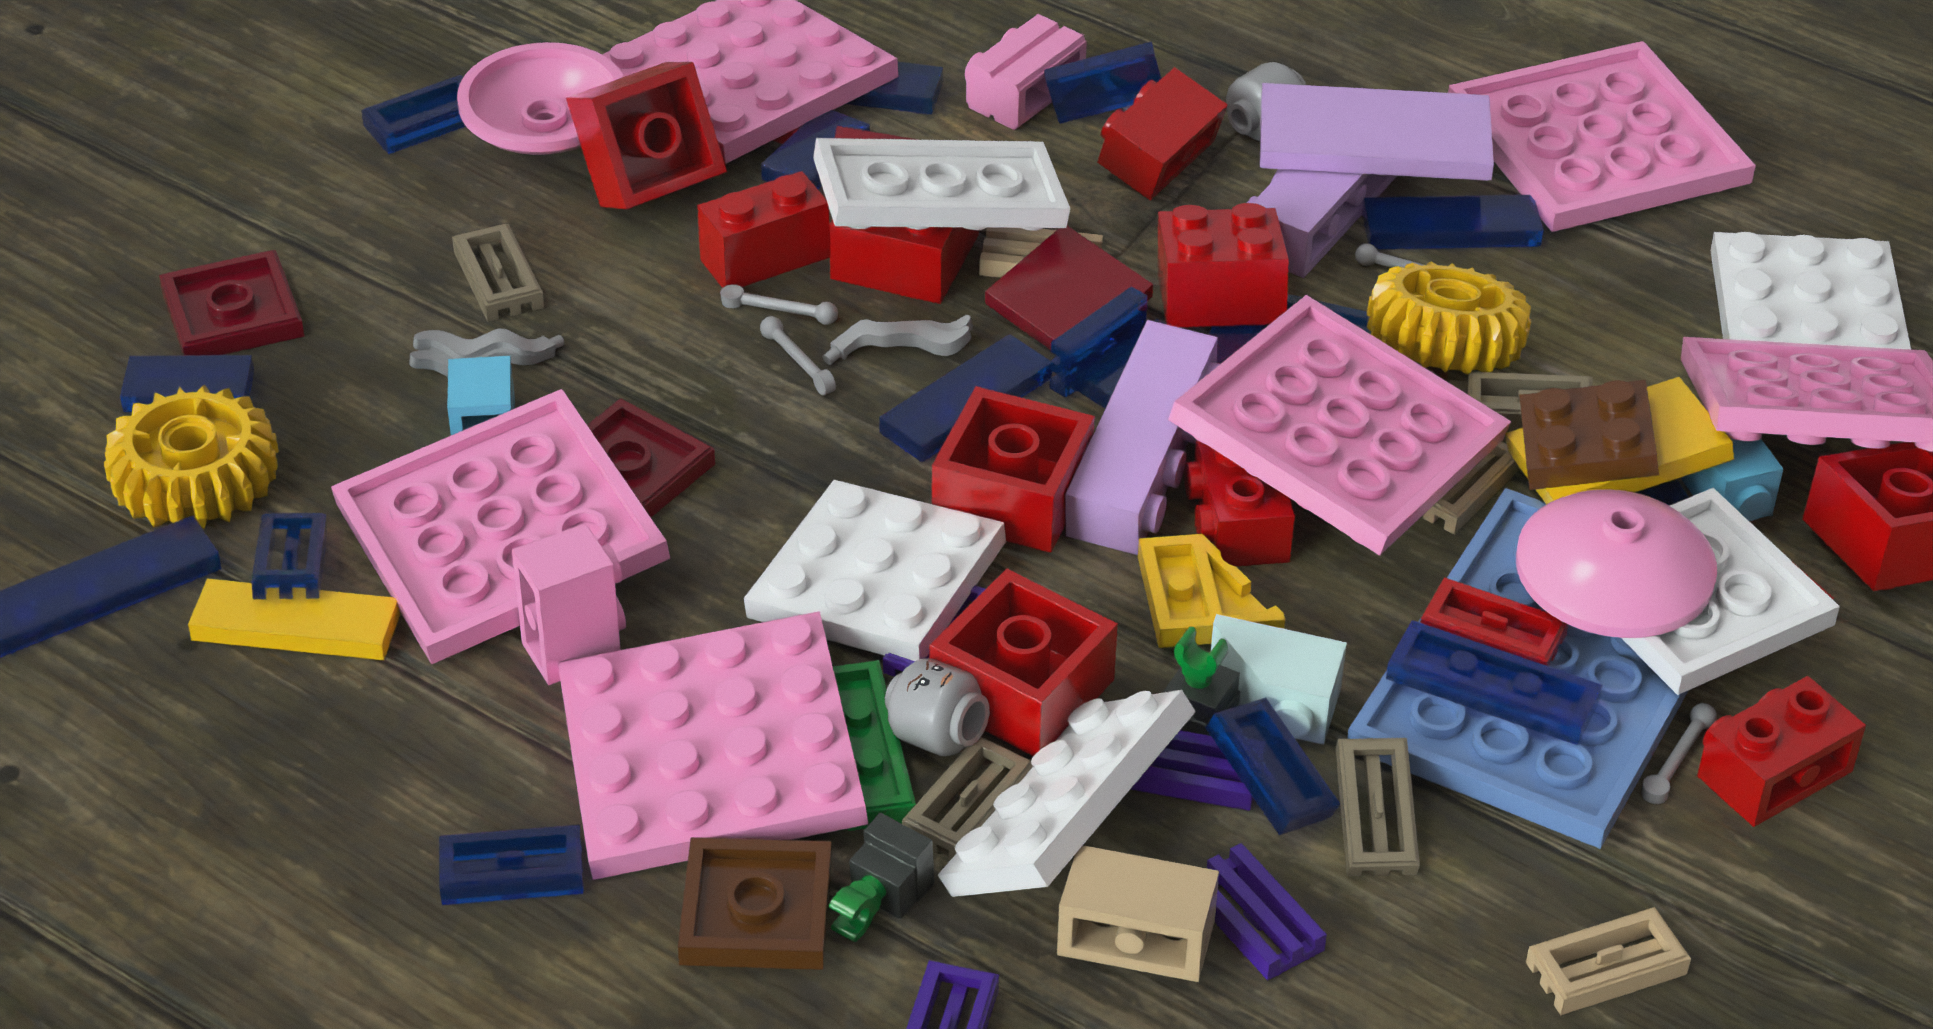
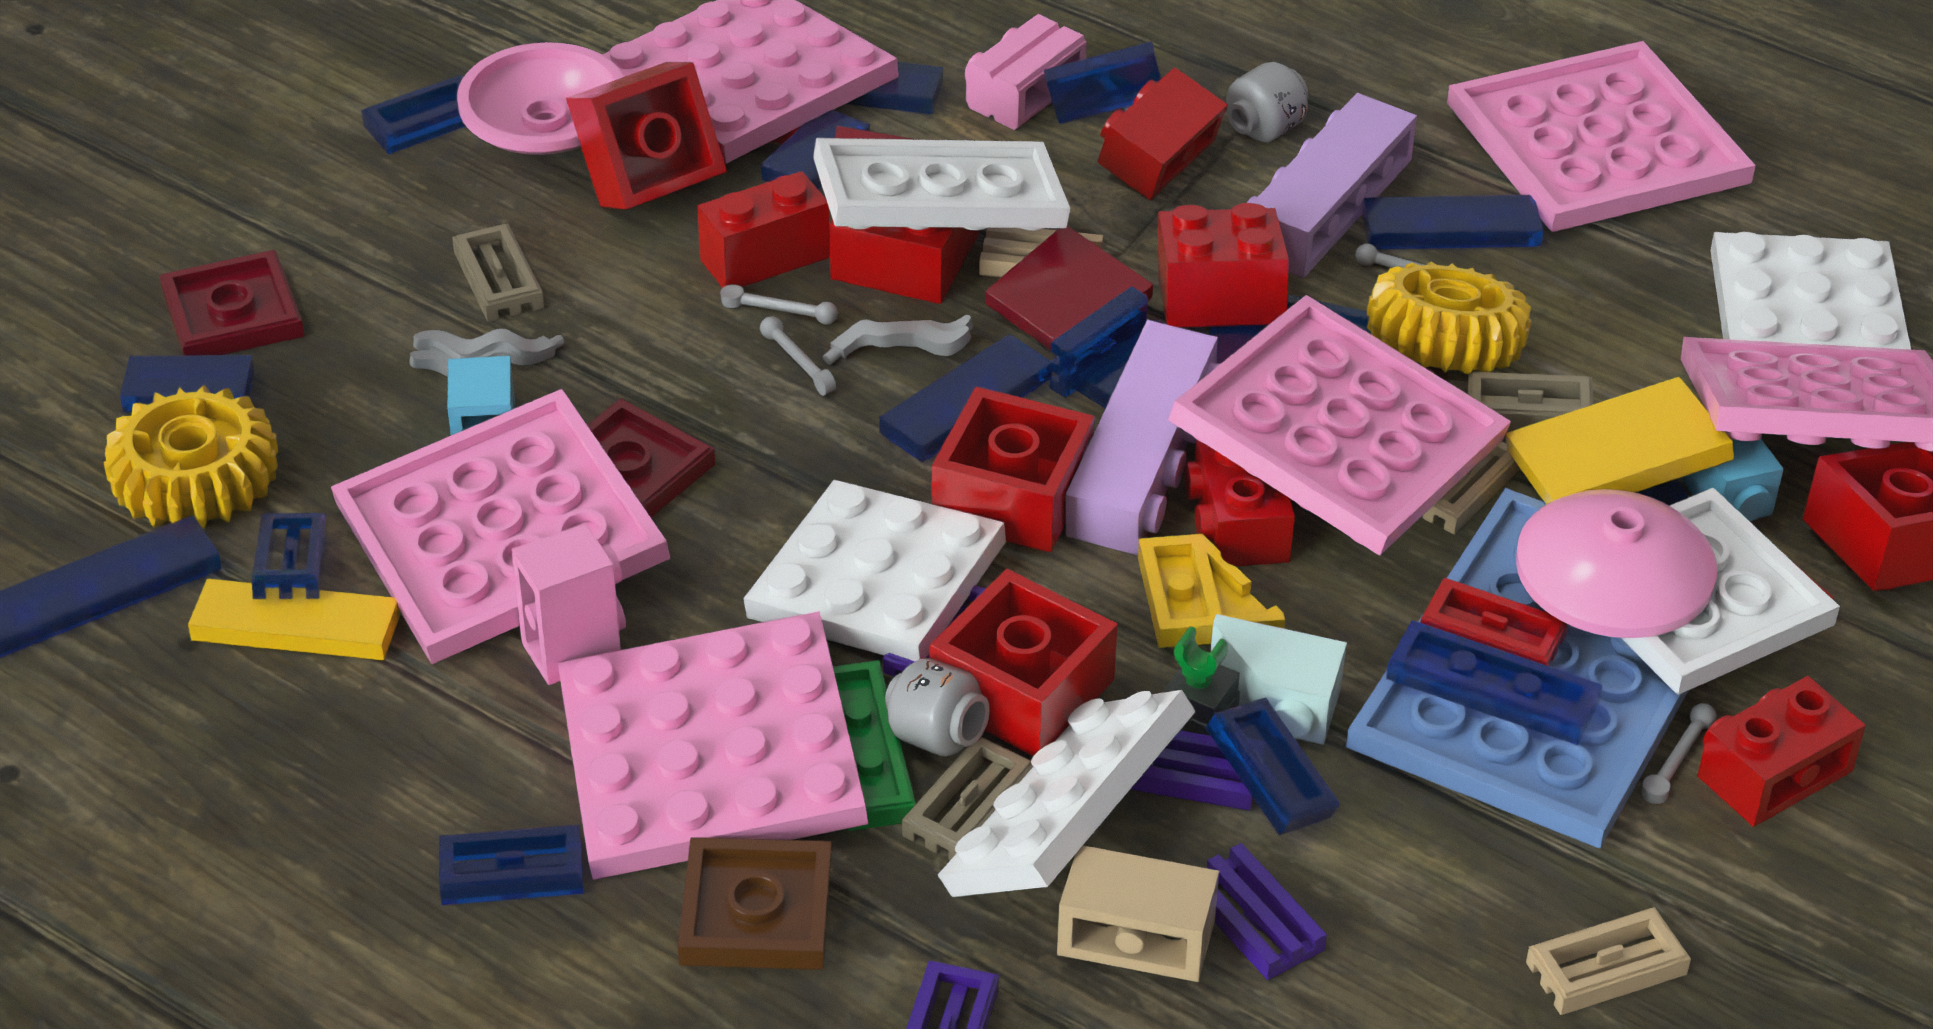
(885, 873): pearl dark grey piece -> none
(1376, 131): lavender tile -> none
(1380, 859): dark tan tile -> none
(1588, 434): reddish brown plate -> none

